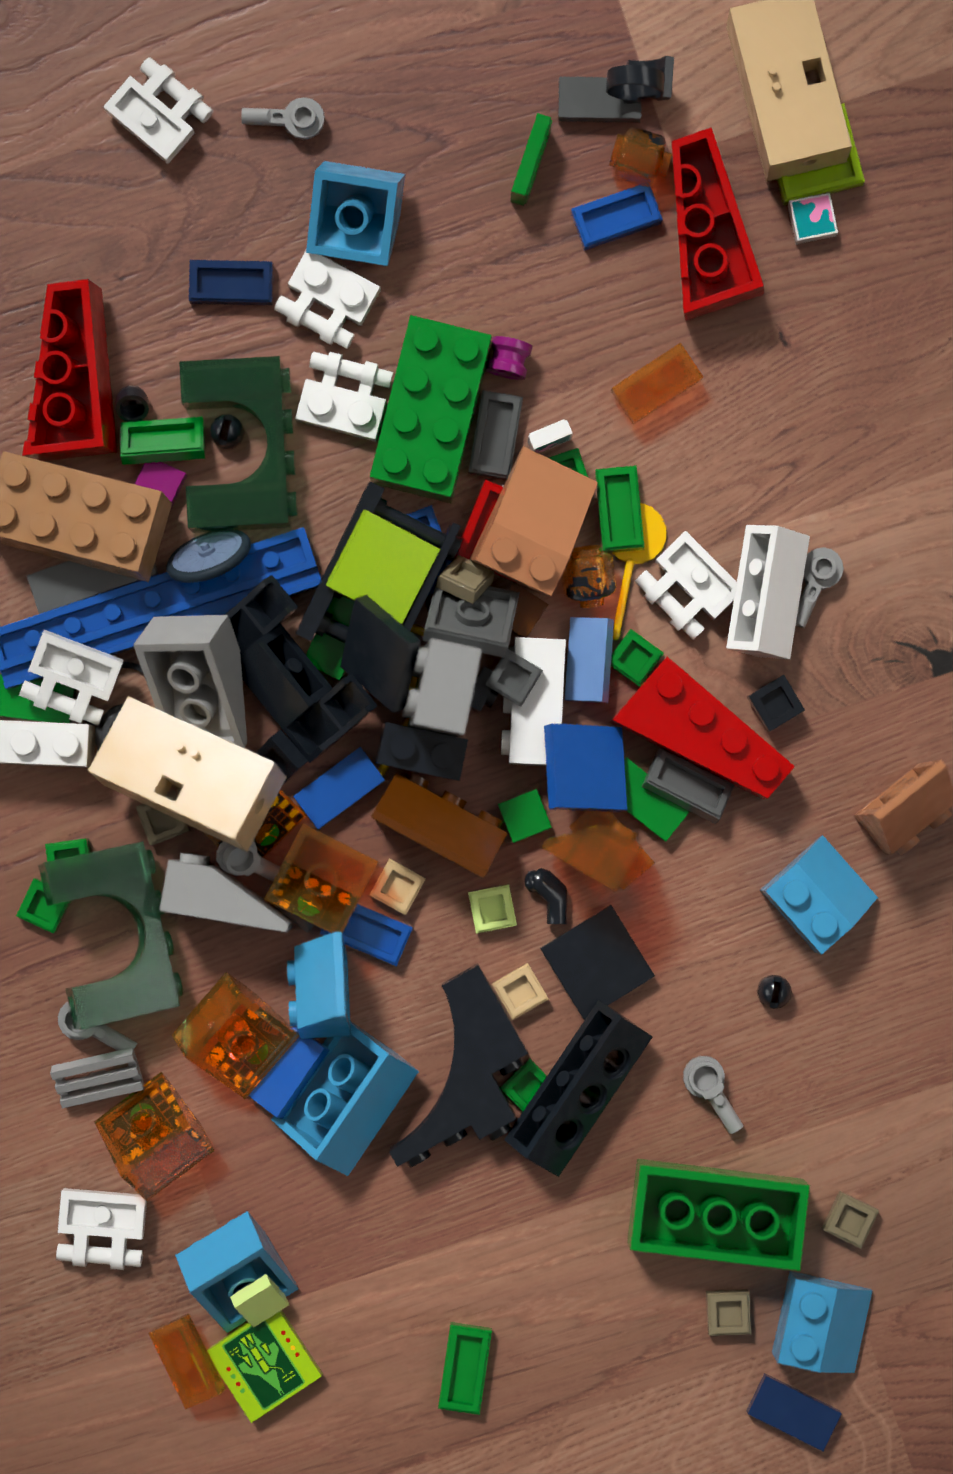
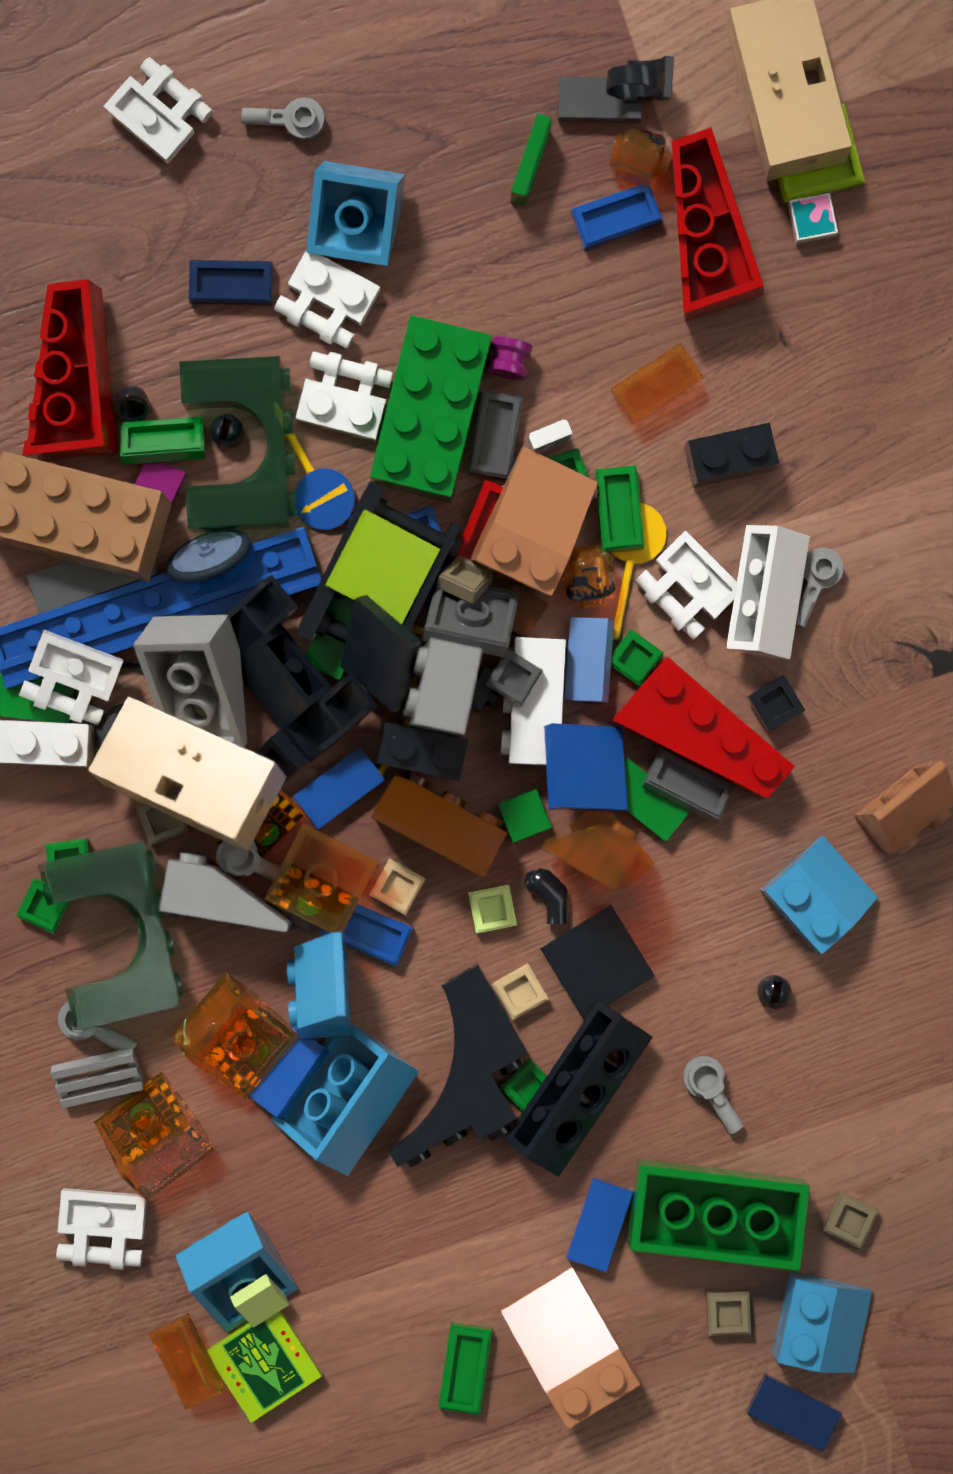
(323, 494): none -> blue piece
(570, 1348): none -> slope
(599, 1224): none -> blue tile
(731, 455): none -> black brick

